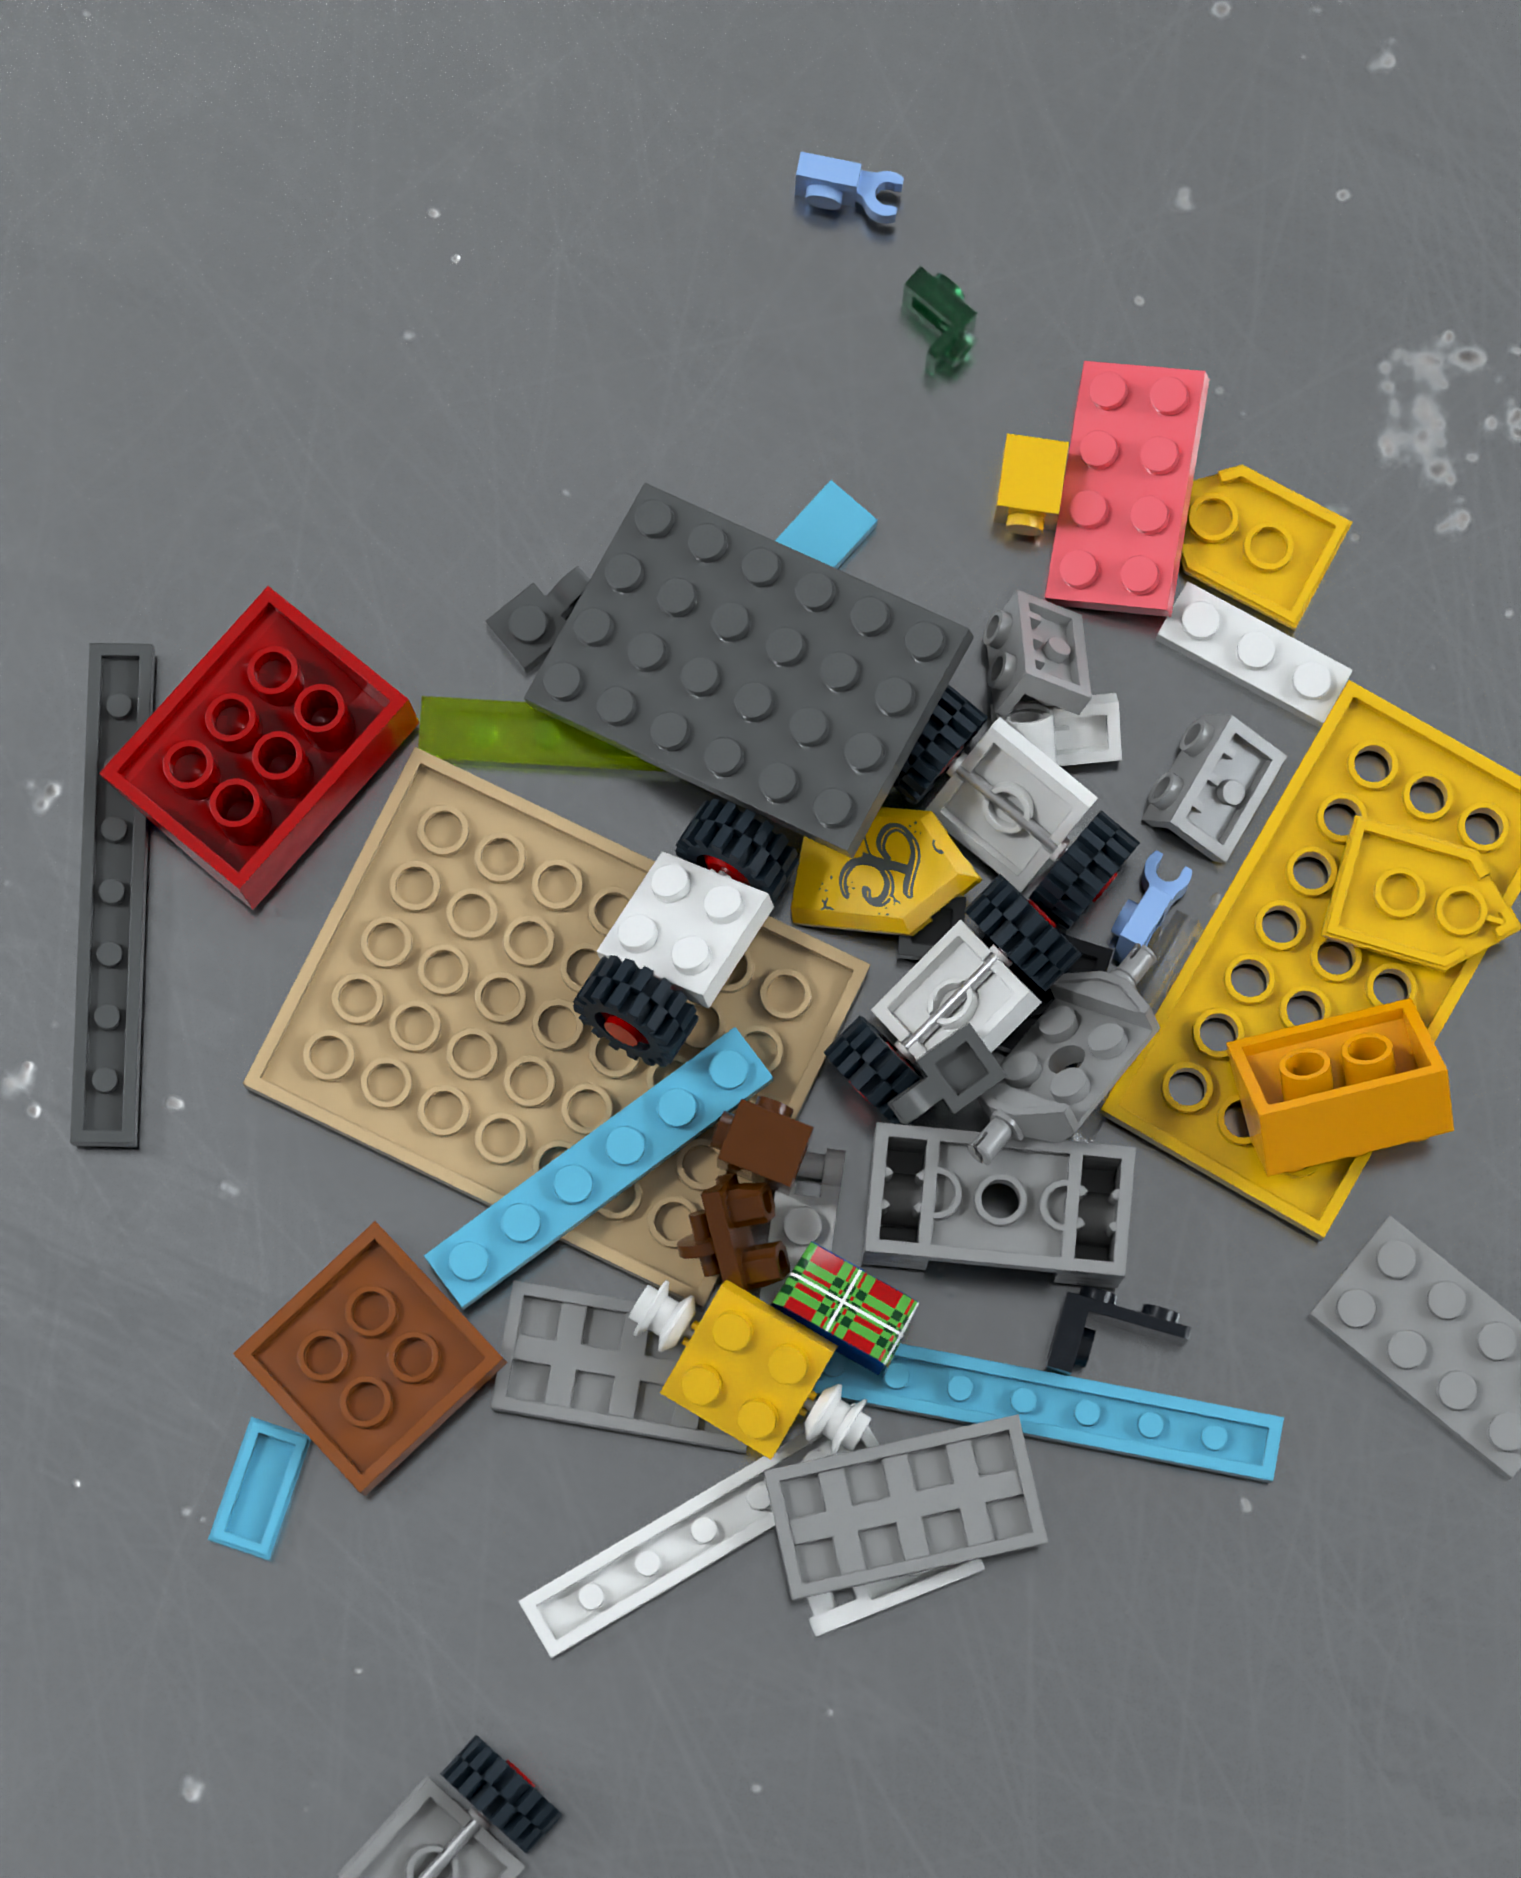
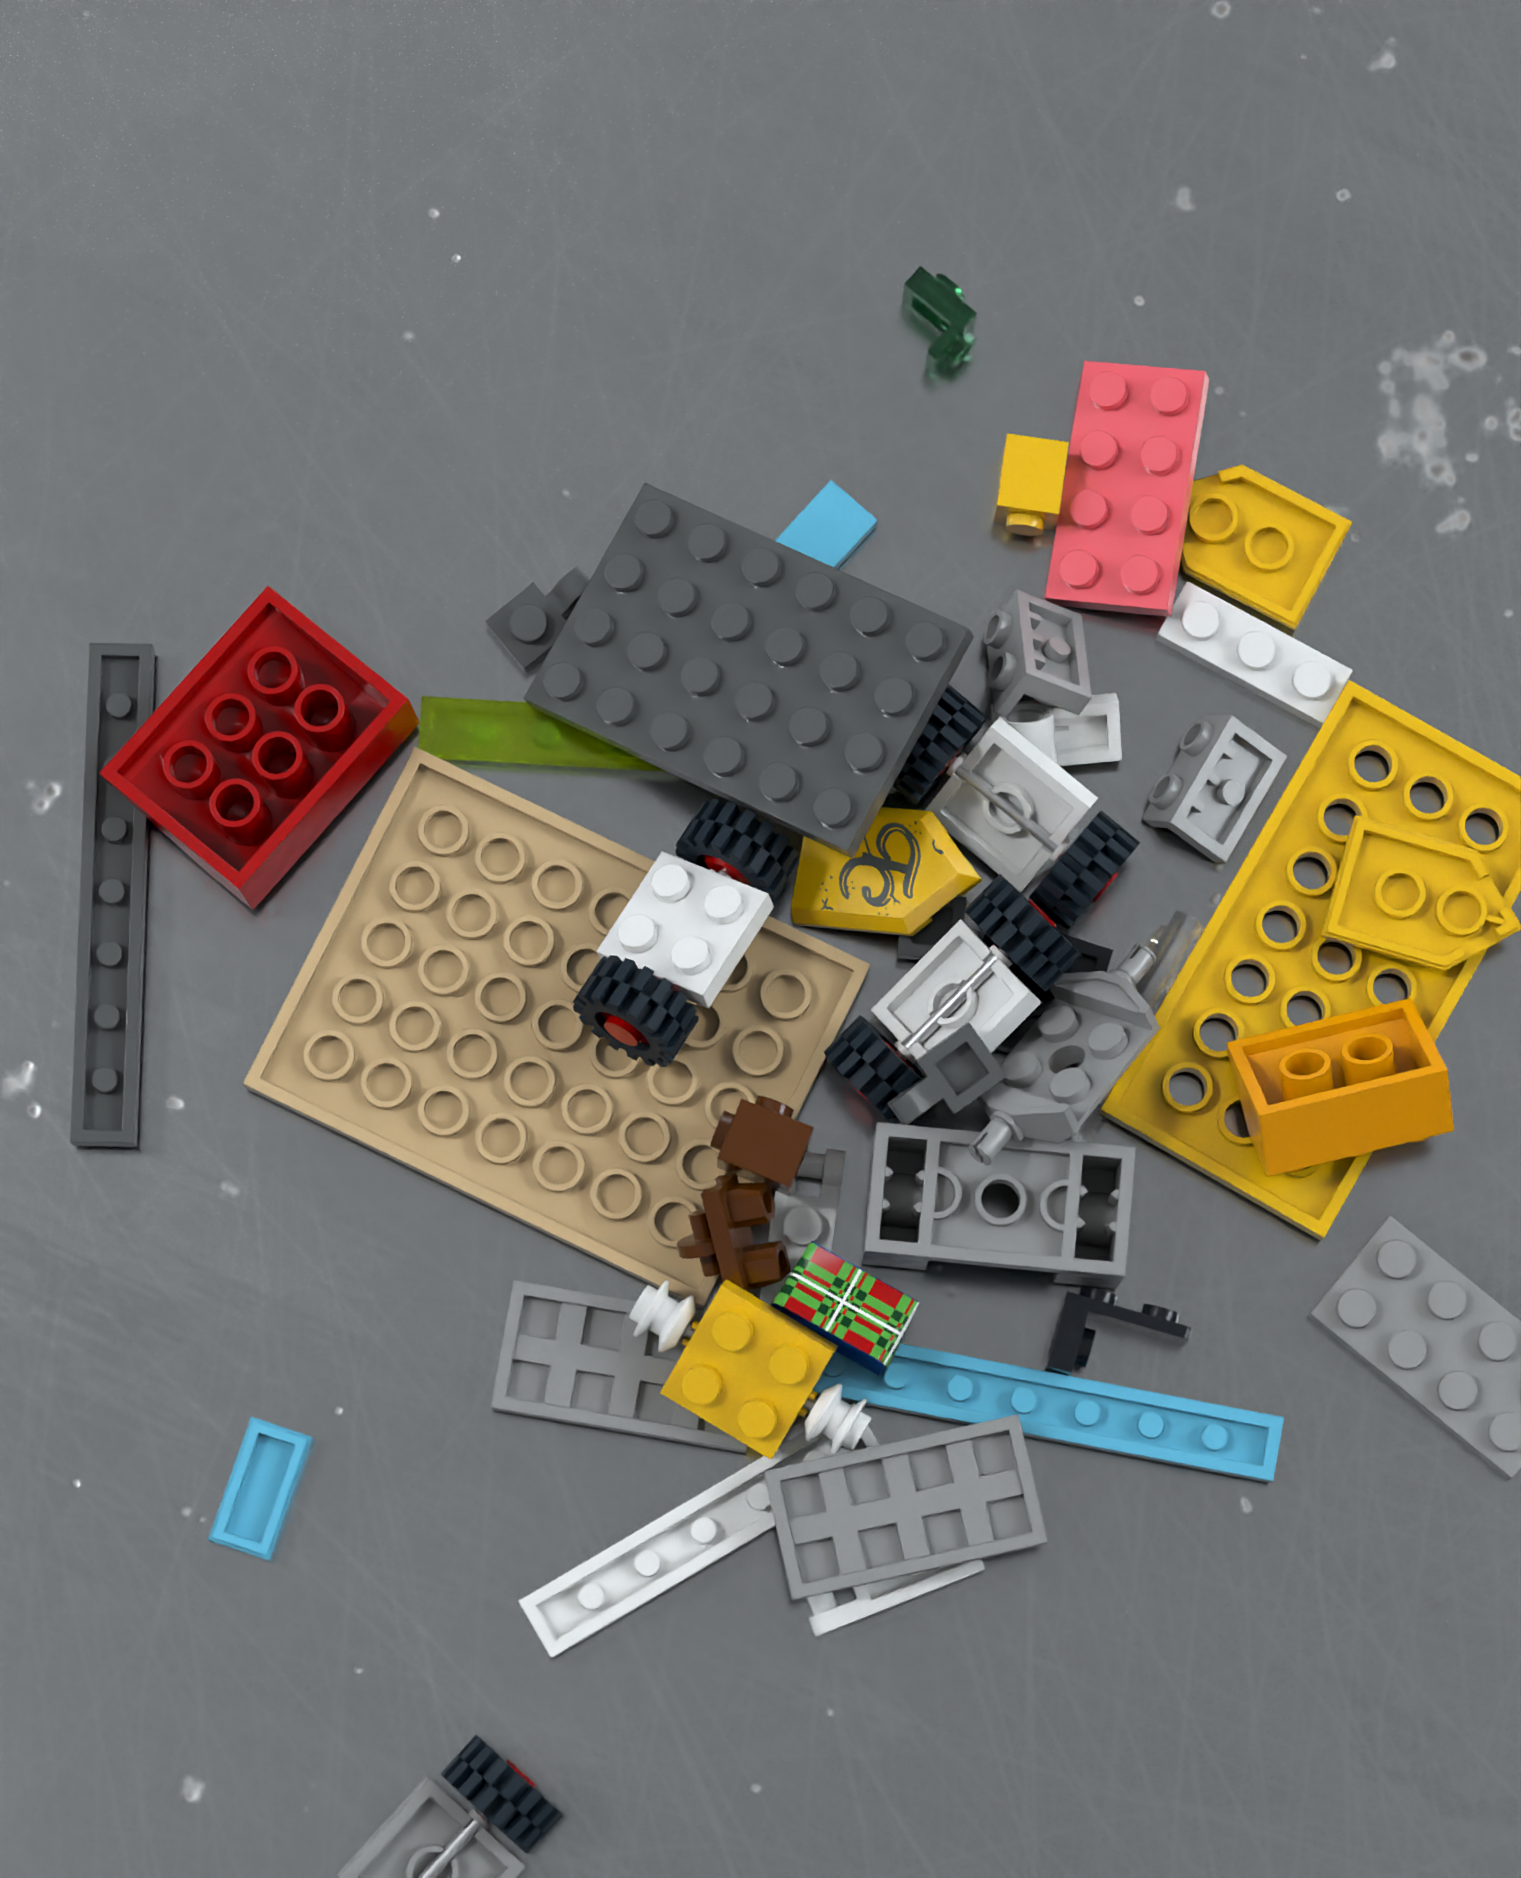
(370, 1358): dark orange plate -> none
(598, 1168): medium azure plate -> none
(839, 182): light blue plate -> none
(1139, 921): light blue plate -> none

